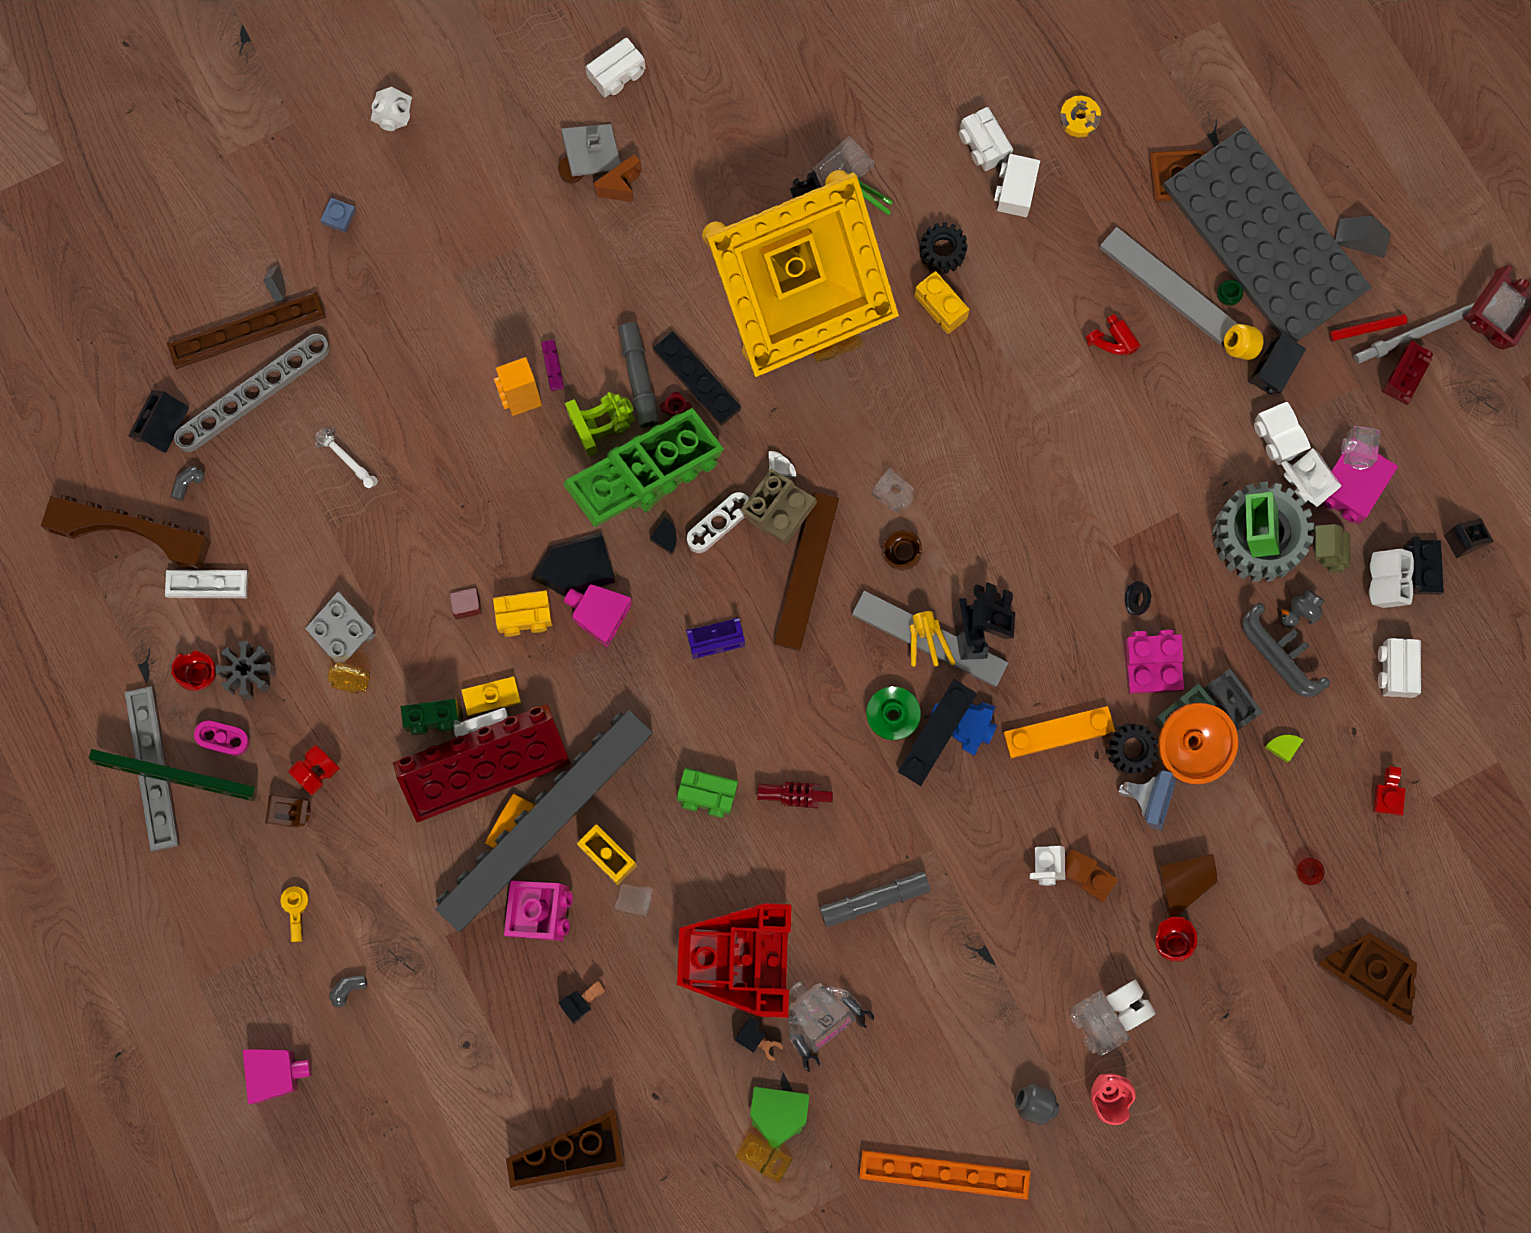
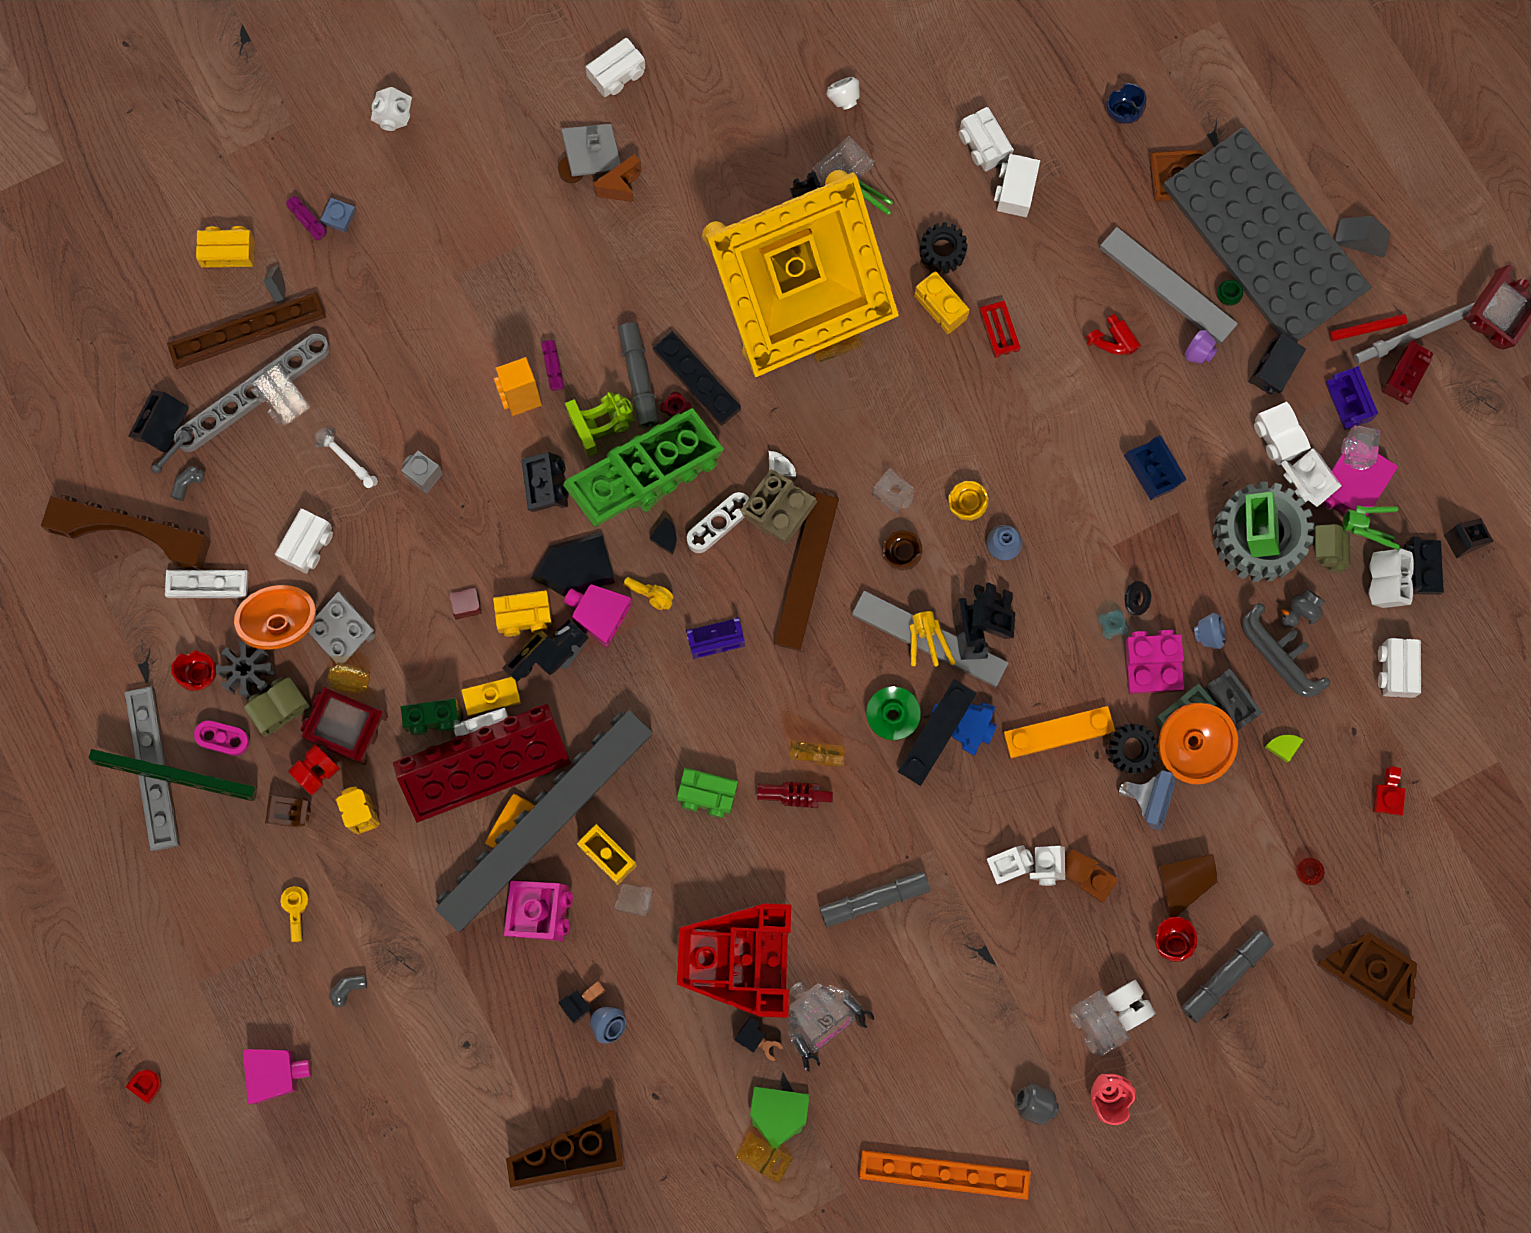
(145, 1085): none -> red tile
(185, 436): none -> dark grey hinge
(225, 247): none -> yellow brick
(275, 617): none -> orange dish
(276, 706): none -> olive brick
(280, 395): none -> clear brick
(304, 541): none -> white brick
(307, 219): none -> magenta axle
(342, 725): none -> window
(357, 810): none -> yellow brick
(421, 471): none -> light grey brick
(544, 481): none -> black bracket
(548, 652): none -> black plate
(608, 1024): none -> sand blue cone
(659, 596): none -> yellow plate
(816, 752): none -> clear yellow slope
(844, 92): none -> white cone
(968, 500): none -> yellow hair
(989, 331): none -> red tile
(1004, 542): none -> sand blue cone
(1011, 864): none -> white bracket
(1080, 127): yellow piece -> none
(1116, 617): none -> clear light blue plate
(1127, 104): none -> dark blue hair
(1155, 468): none -> dark blue bracket
(1201, 348): none -> medium lavender cone
(1211, 631): none -> sand blue cone
(1227, 976): none -> dark grey piece
(1243, 342): yellow head -> none
(1351, 398): none -> dark purple hinge
(1358, 523): none -> bright green plant

